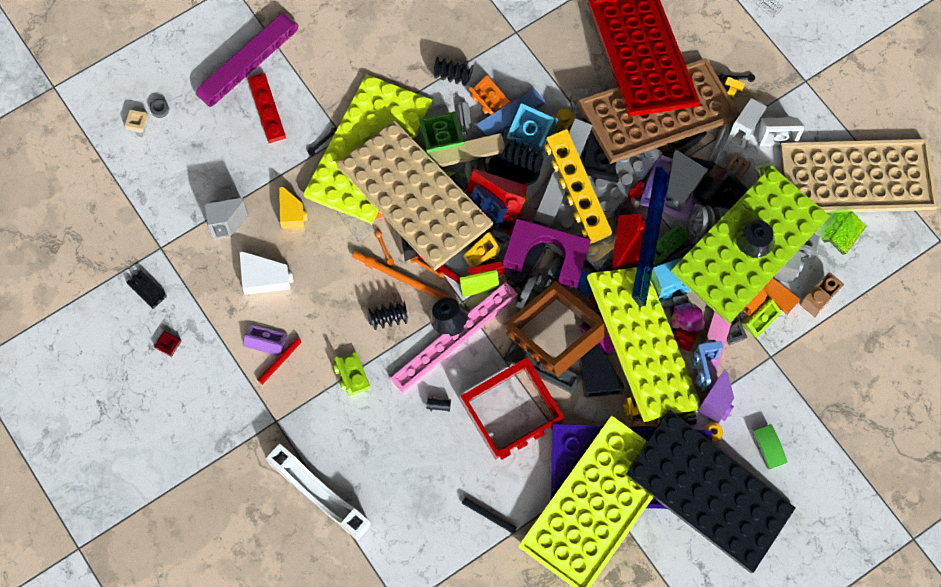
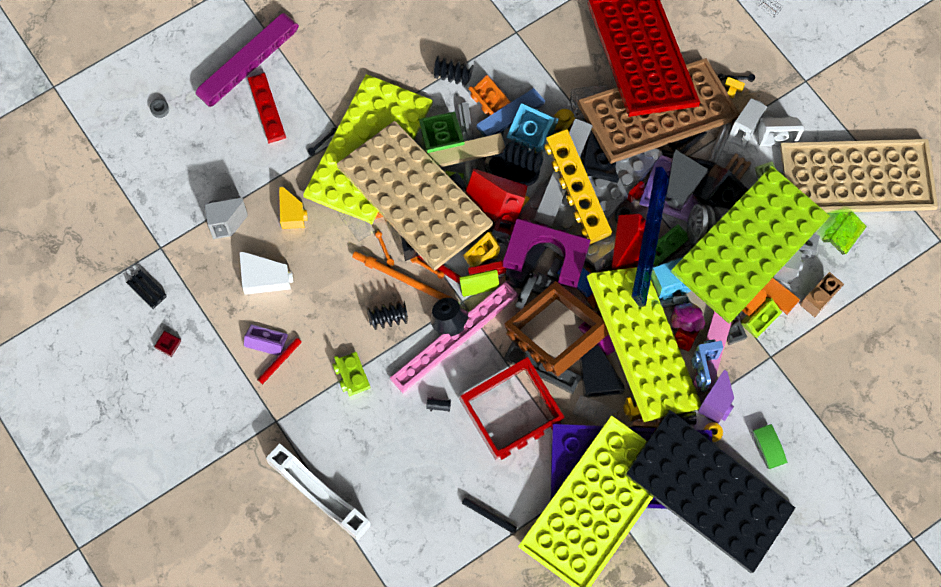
(136, 120): tan plate -> none
(489, 202): dark blue slope -> none
(755, 238): black cone -> none

